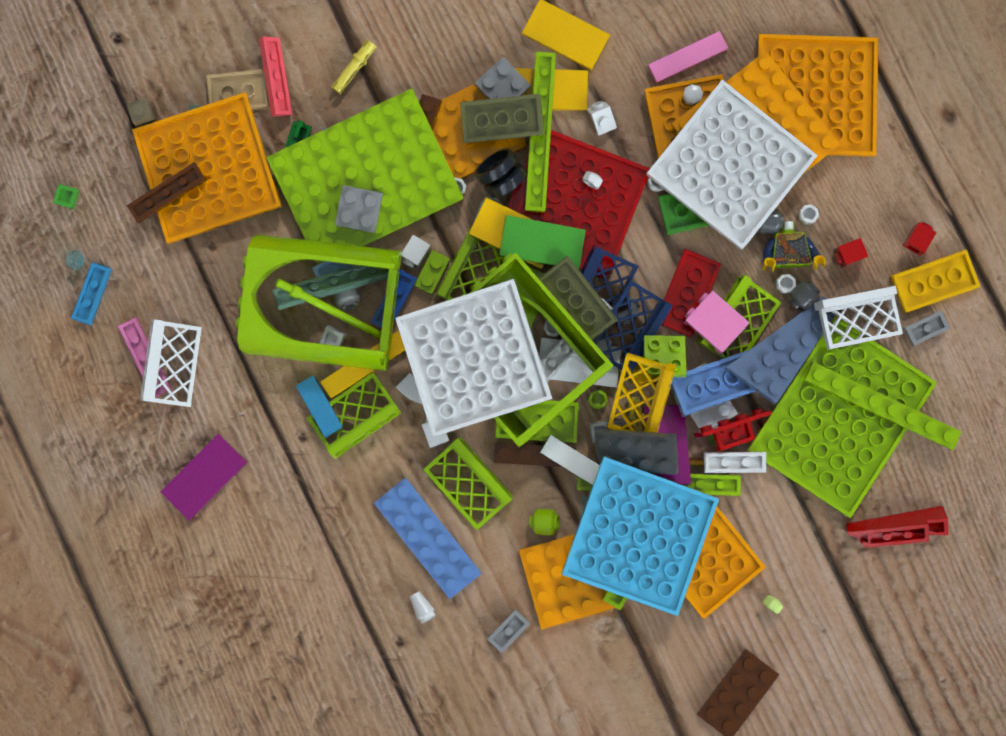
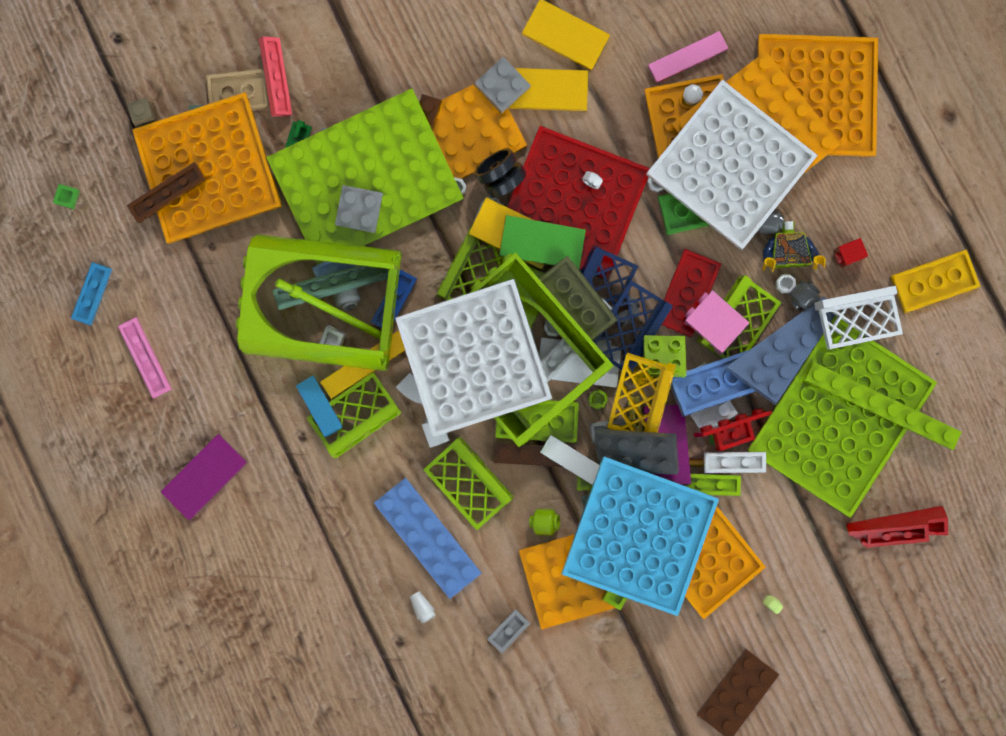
(75, 259): clear light blue plate -> none
(153, 358): white fence -> none
(358, 60): light yellow pin -> none
(415, 252): white brick -> none
(432, 272): lime plate -> none
(502, 118): olive plate -> none
(540, 145): lime plate -> none
(602, 117): white bracket -> none
(808, 214): white tile -> none
(919, 238): red brick -> none
(926, 328): light grey plate -> none

